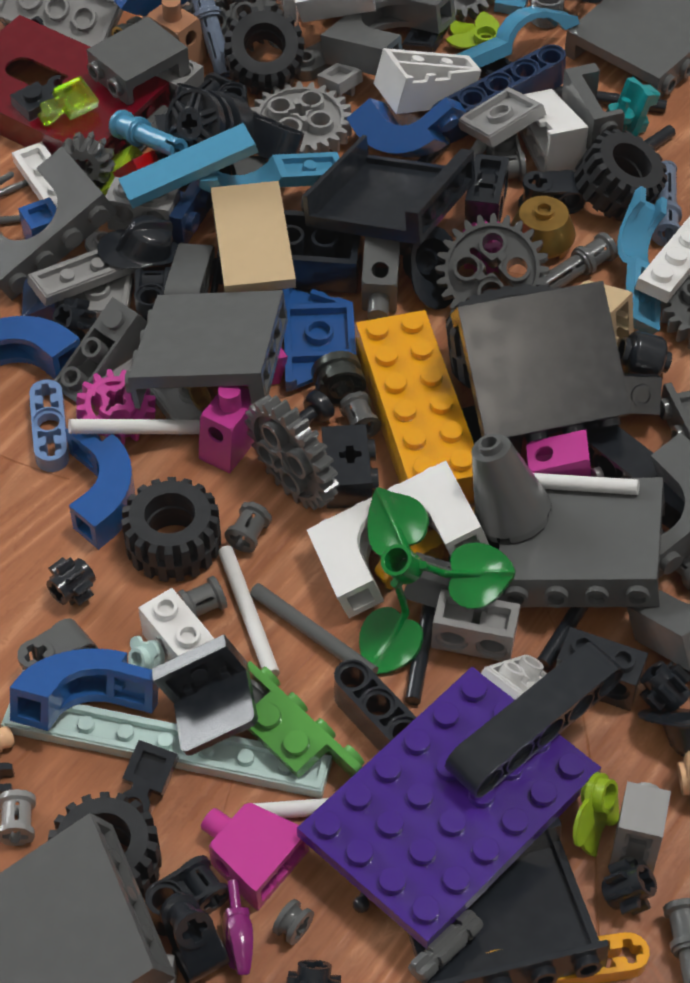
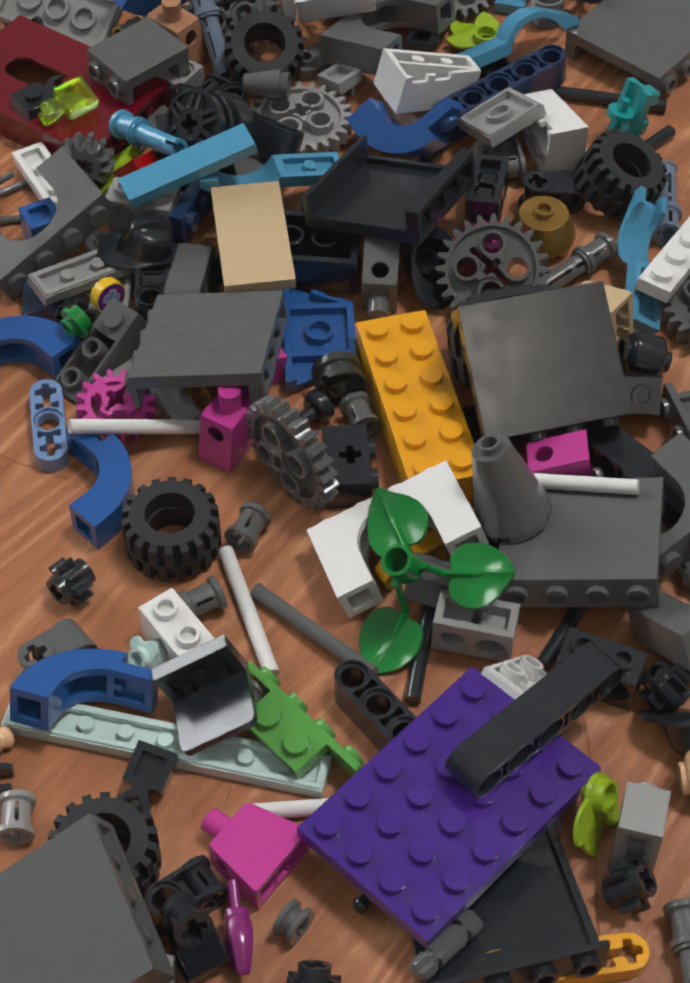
(75, 322): none -> green plate
(105, 290): none -> tile
(268, 84): none -> dark grey cone
(580, 95): dark grey panel -> none

